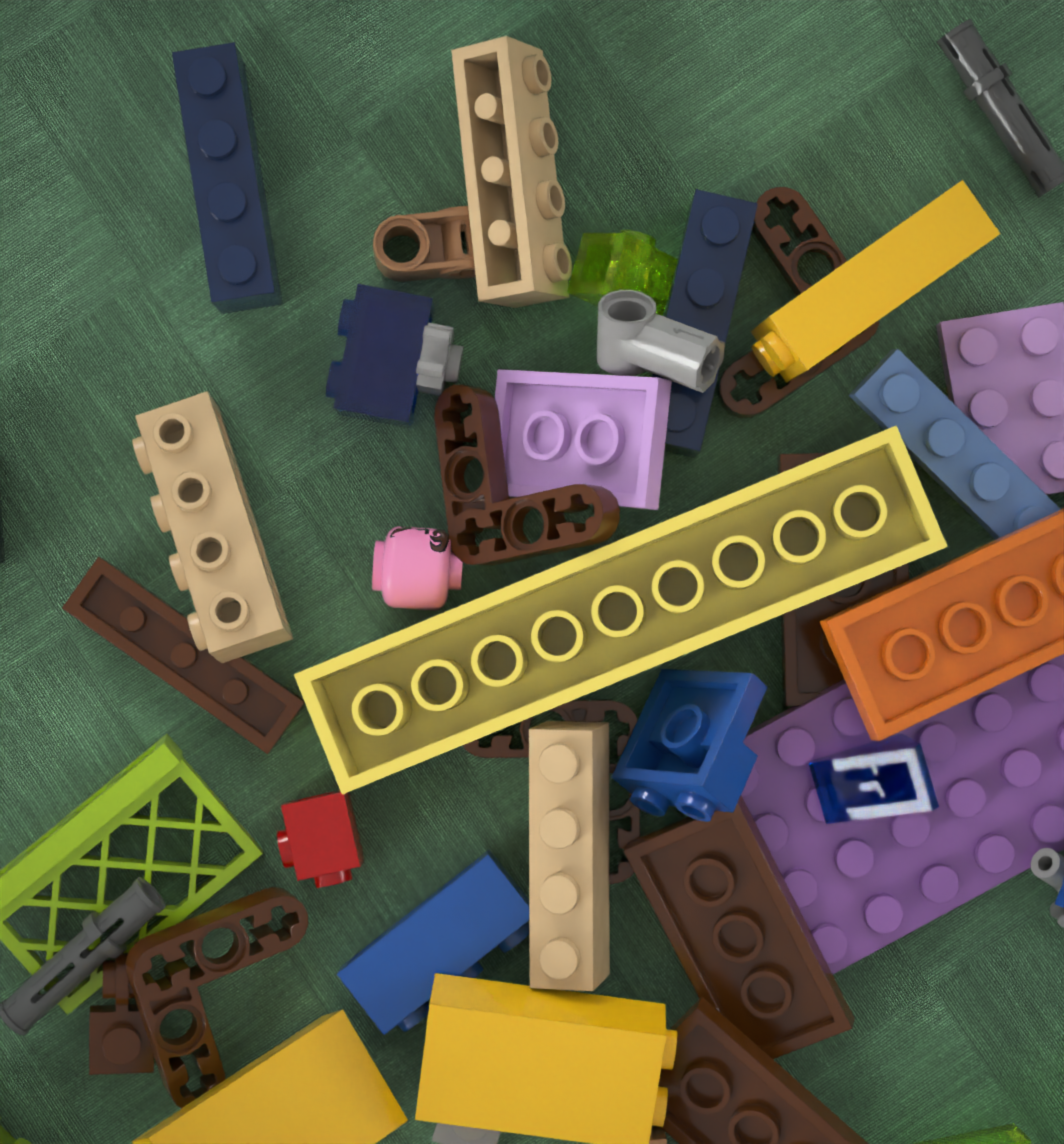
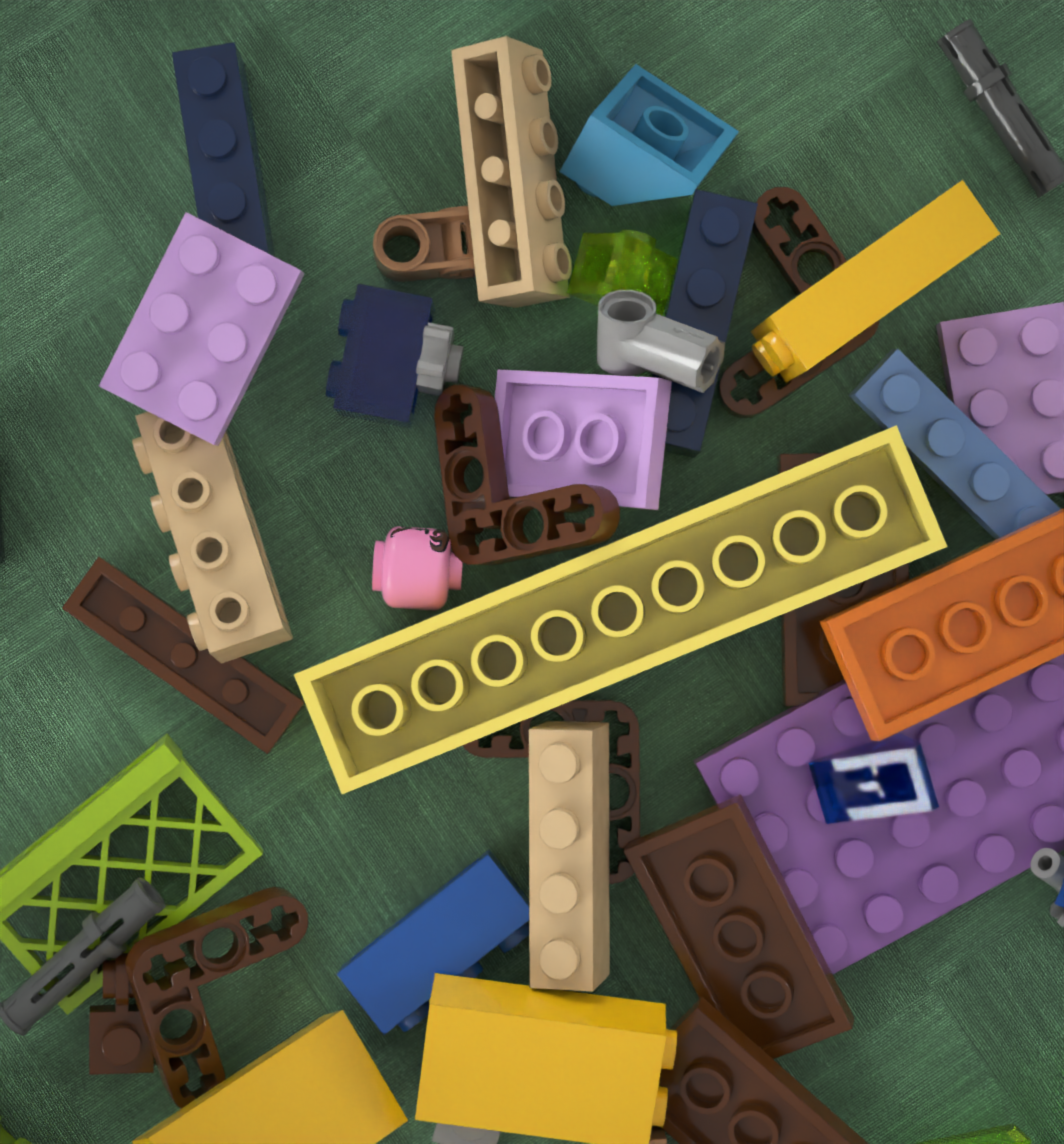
(201, 329): none -> lavender plate
(321, 838): red brick -> none
(646, 143): none -> dark azure slope
(691, 743): blue plate -> none

